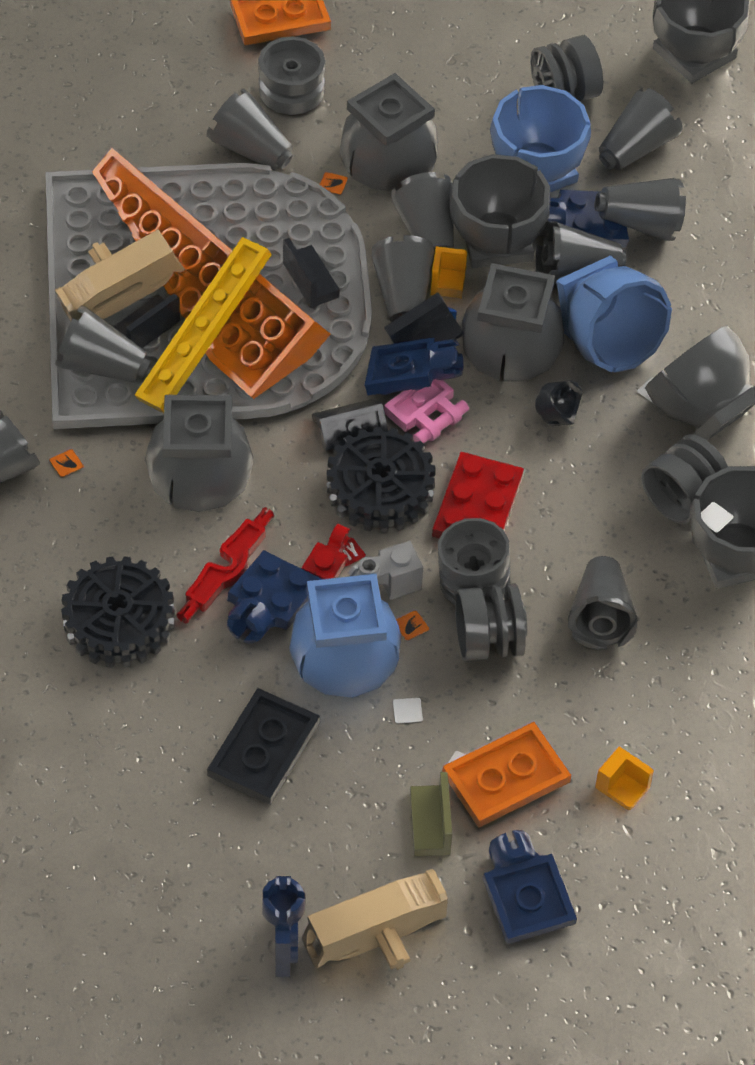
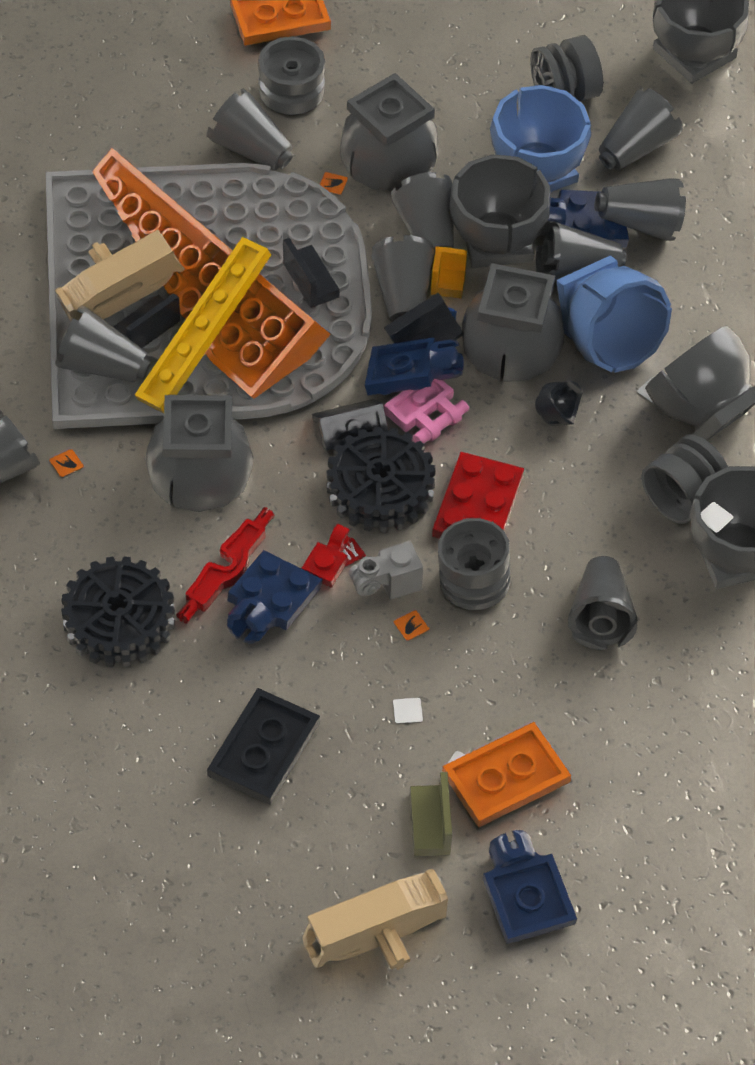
(283, 907): dark blue plate -> none
(345, 636): medium blue plate -> none
(490, 622): dark grey wheel -> none
(624, 778): light orange panel -> none

